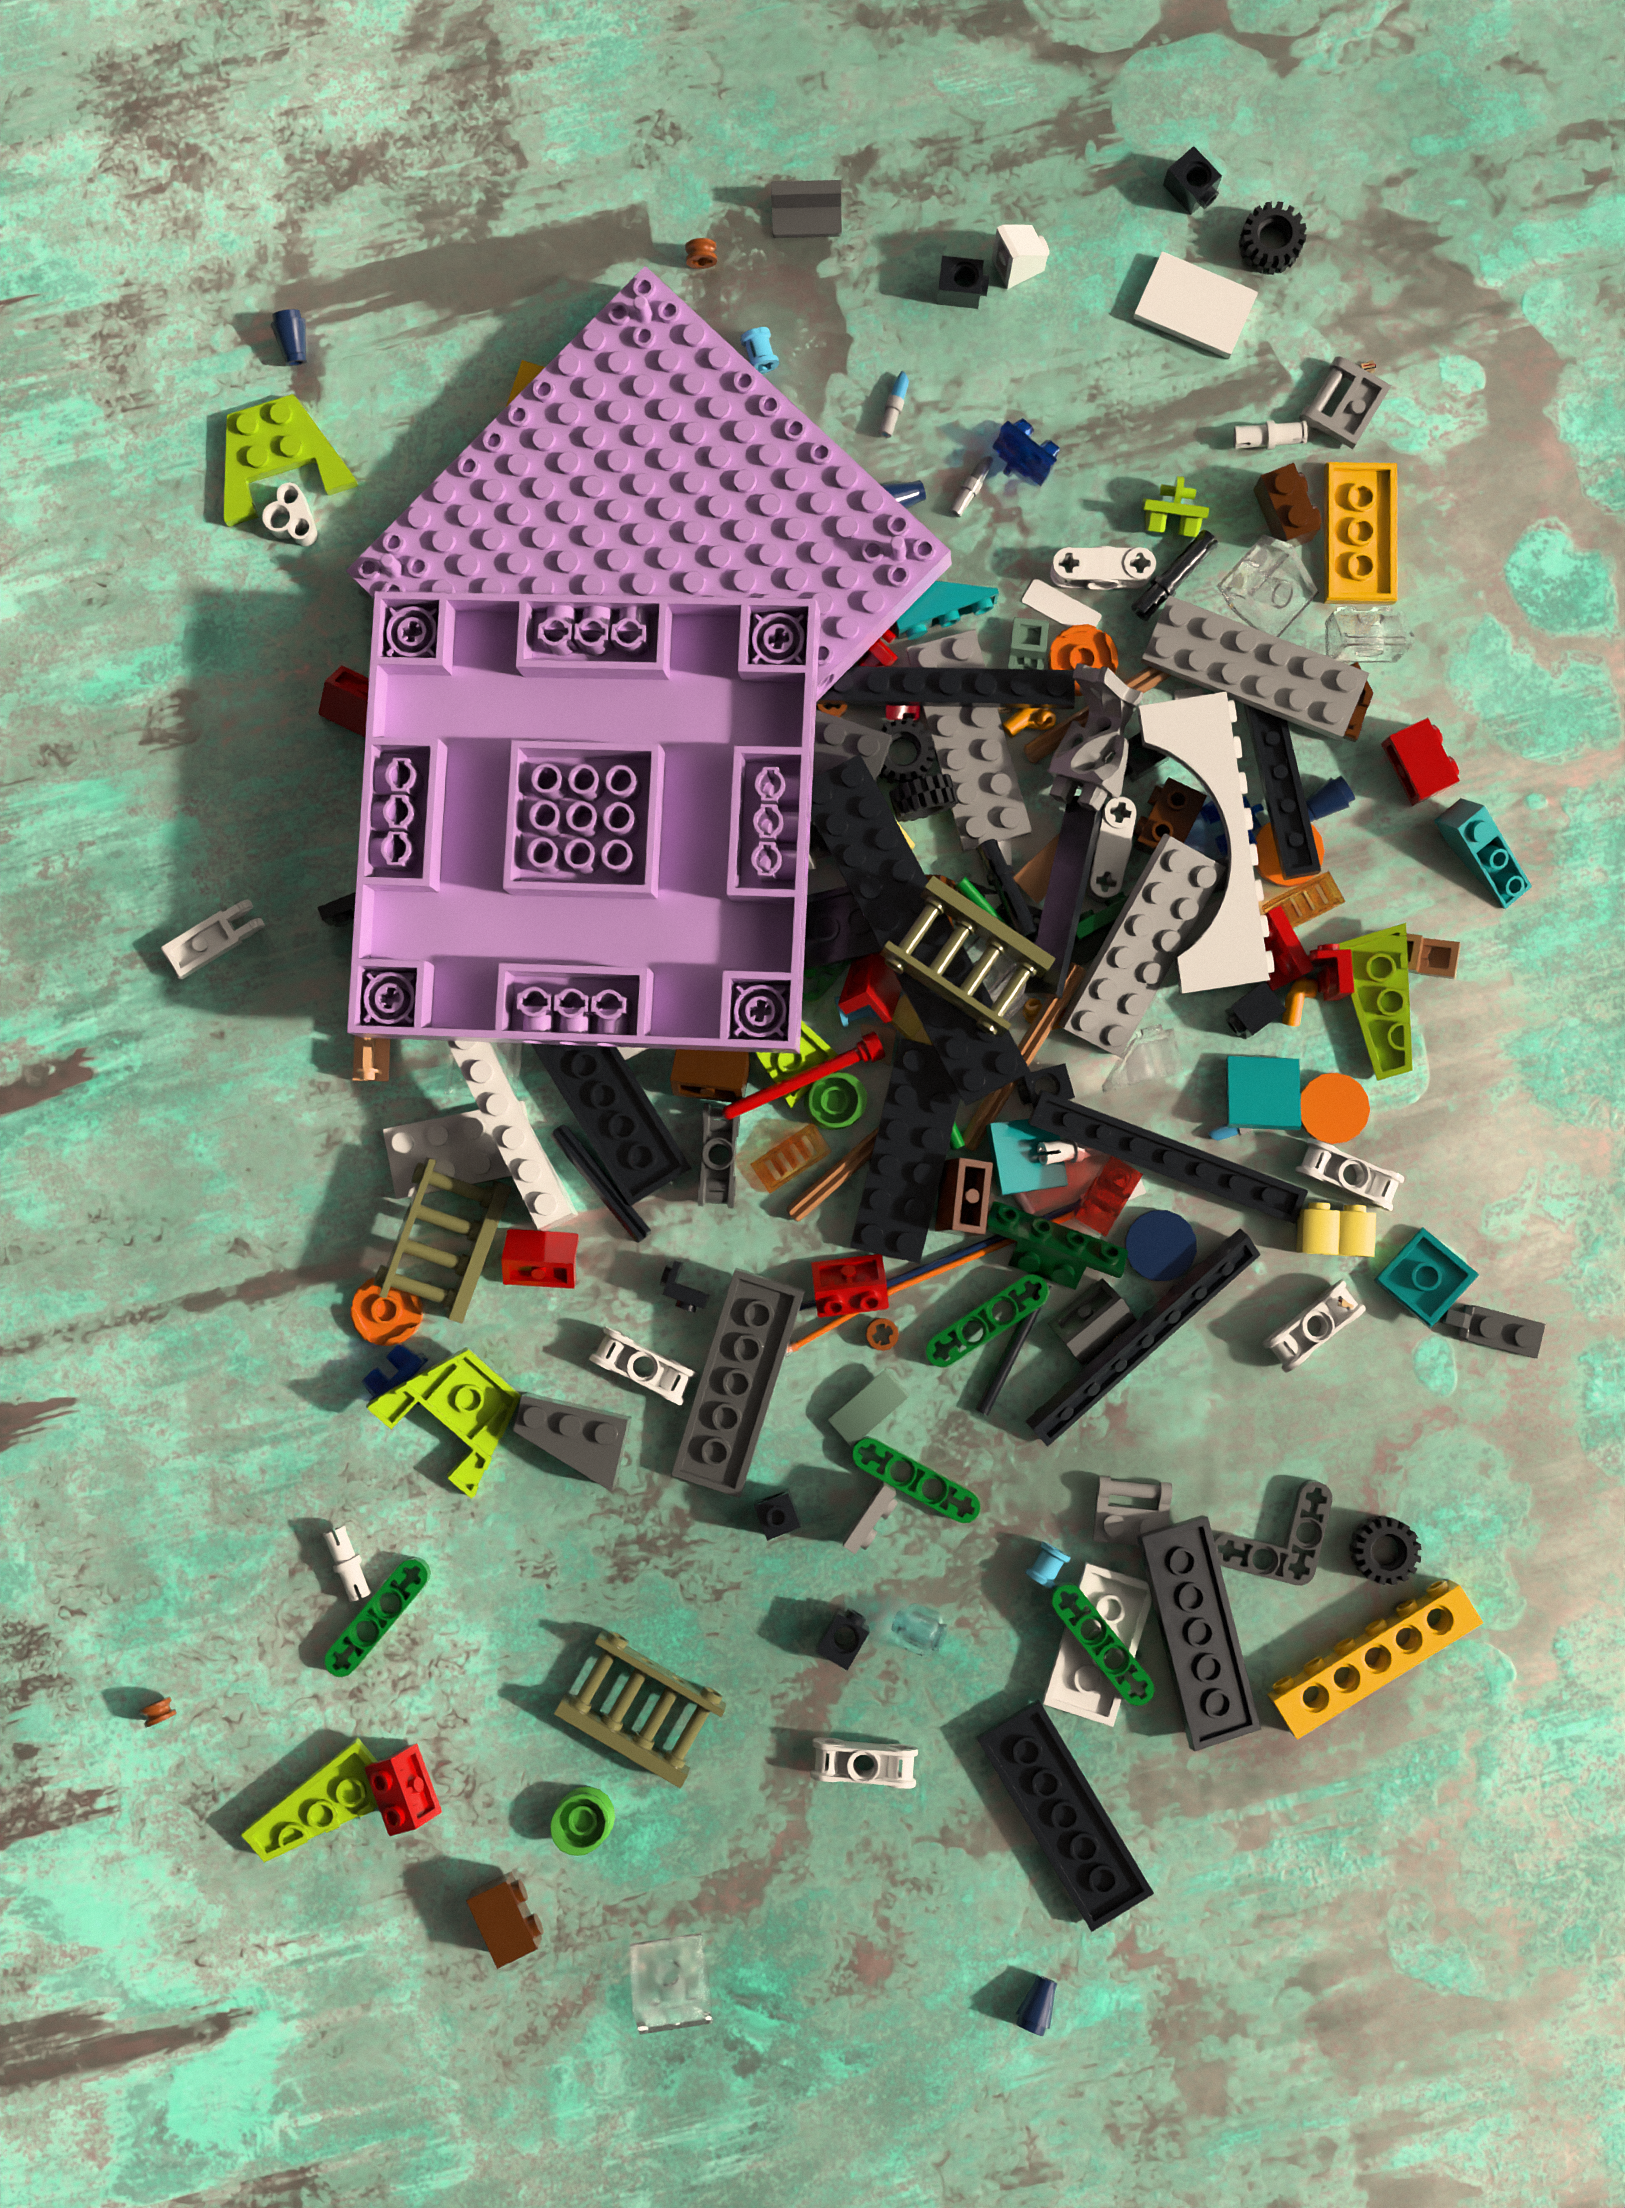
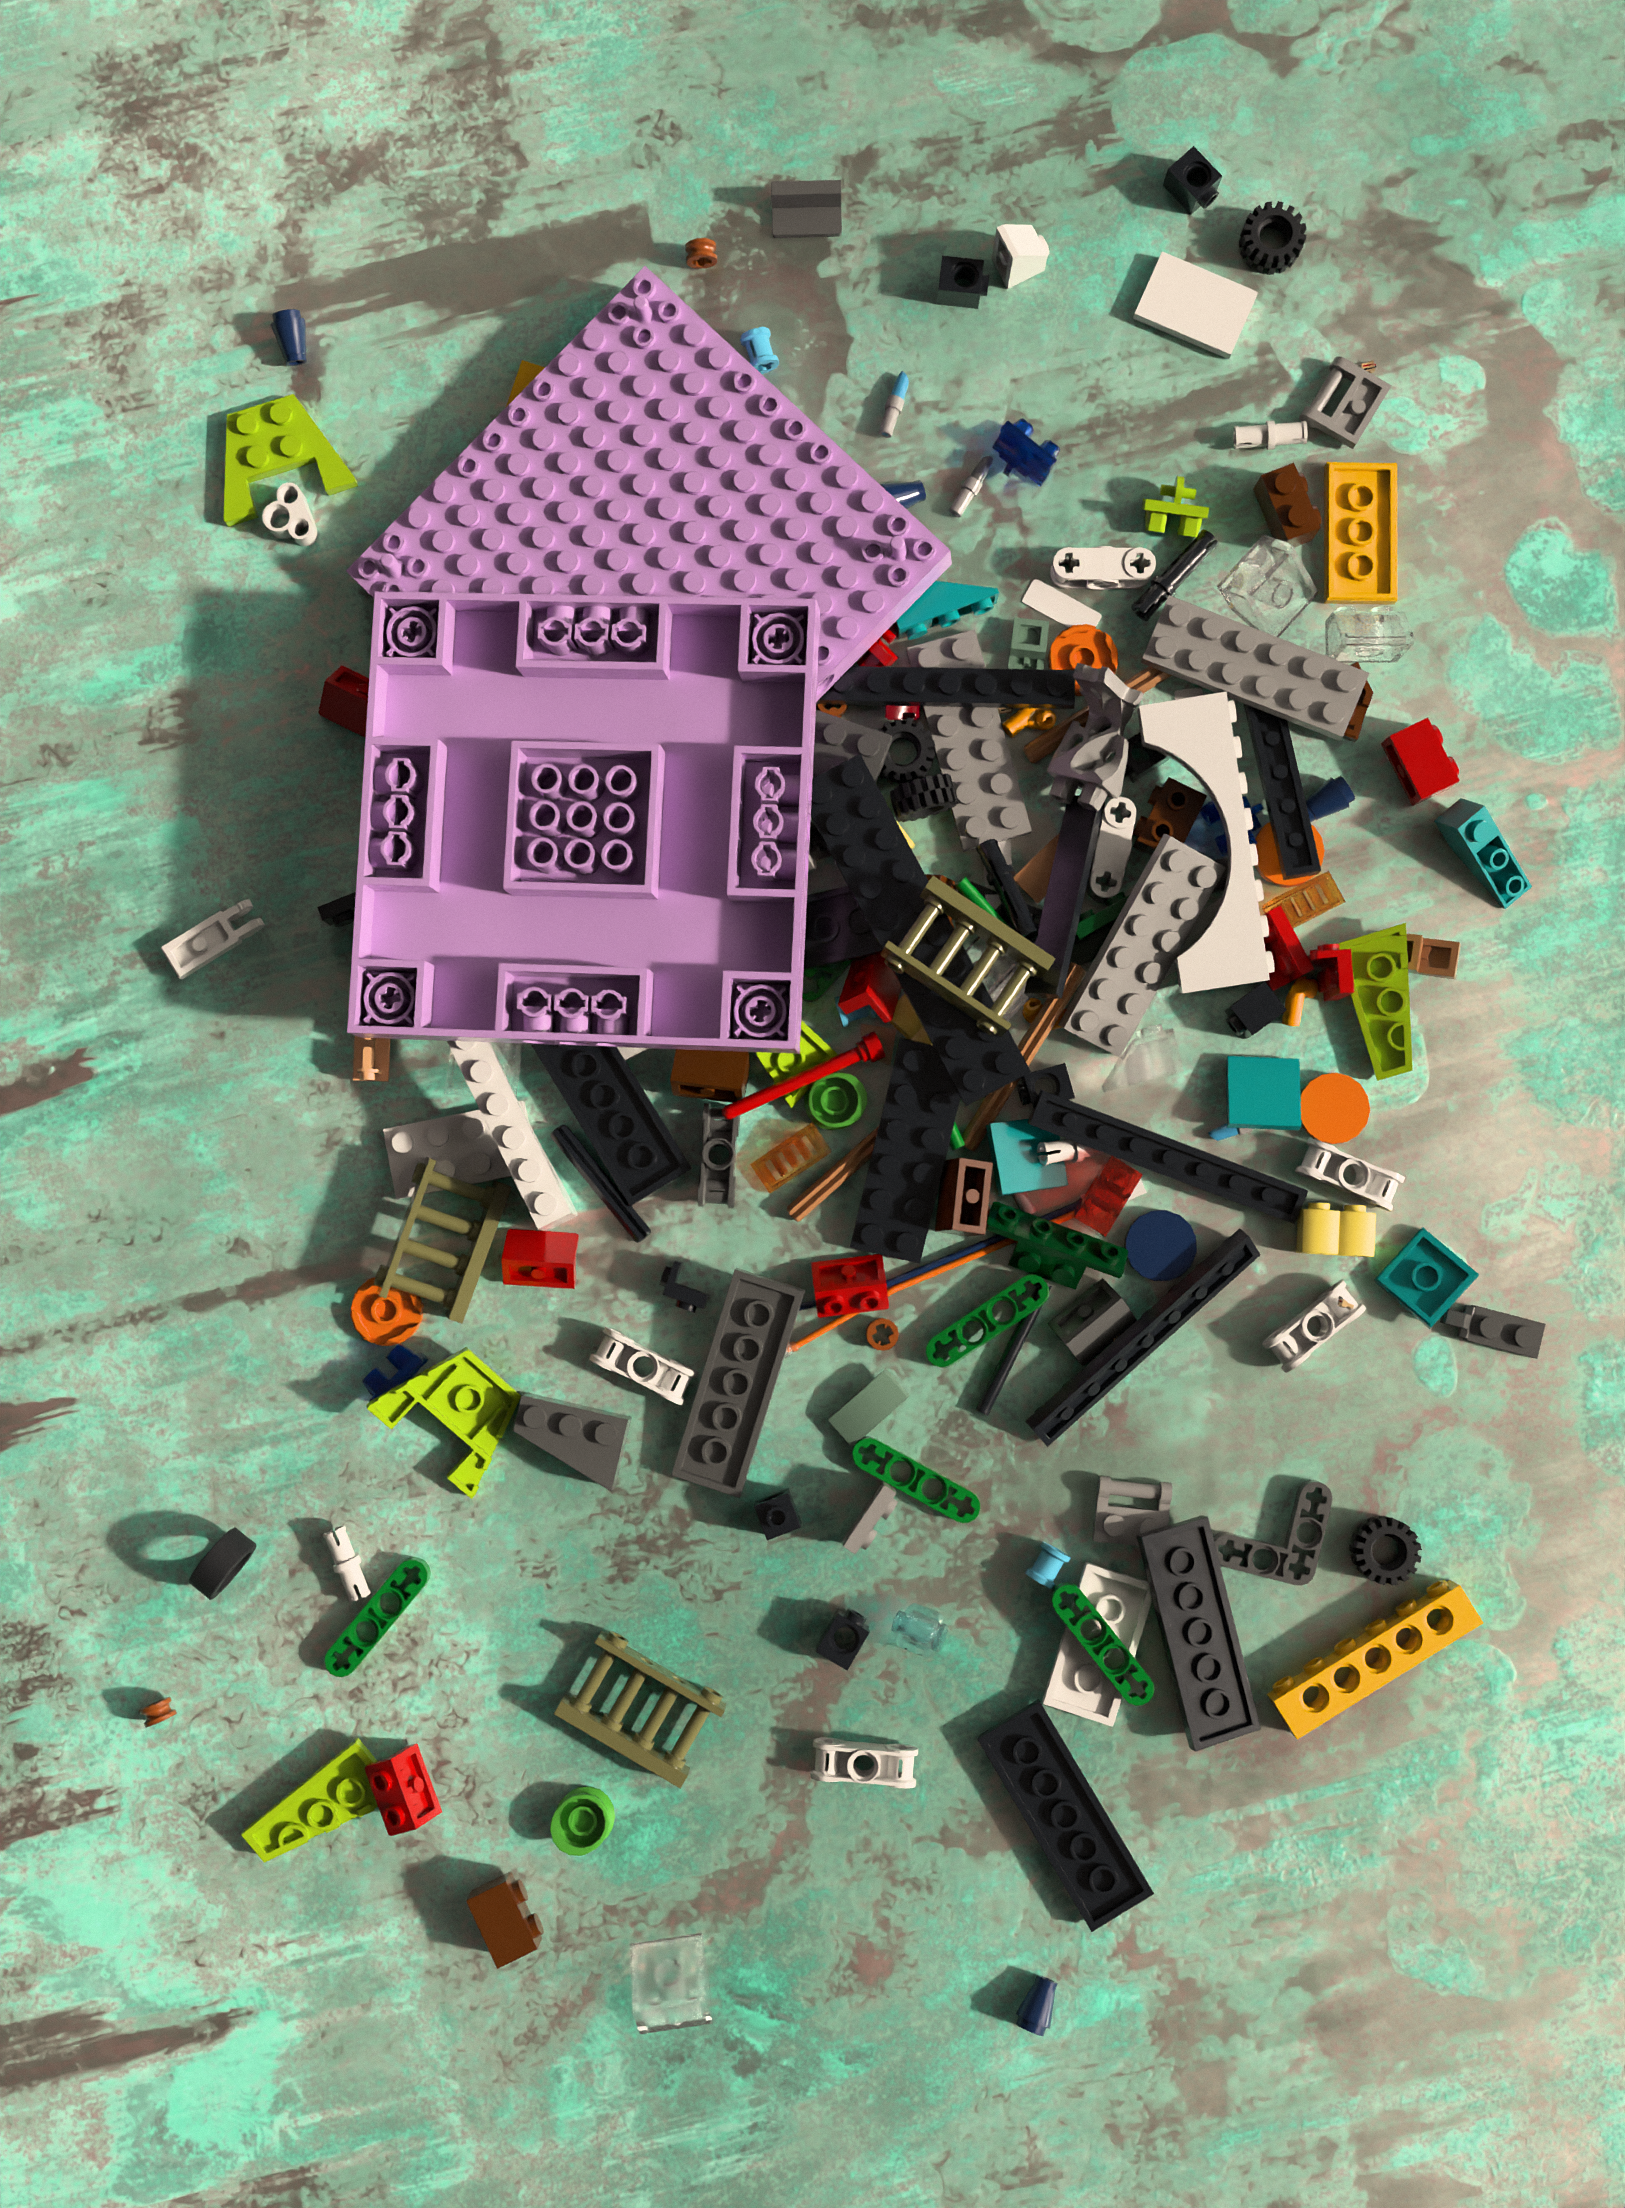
(222, 1563): none -> black tyre

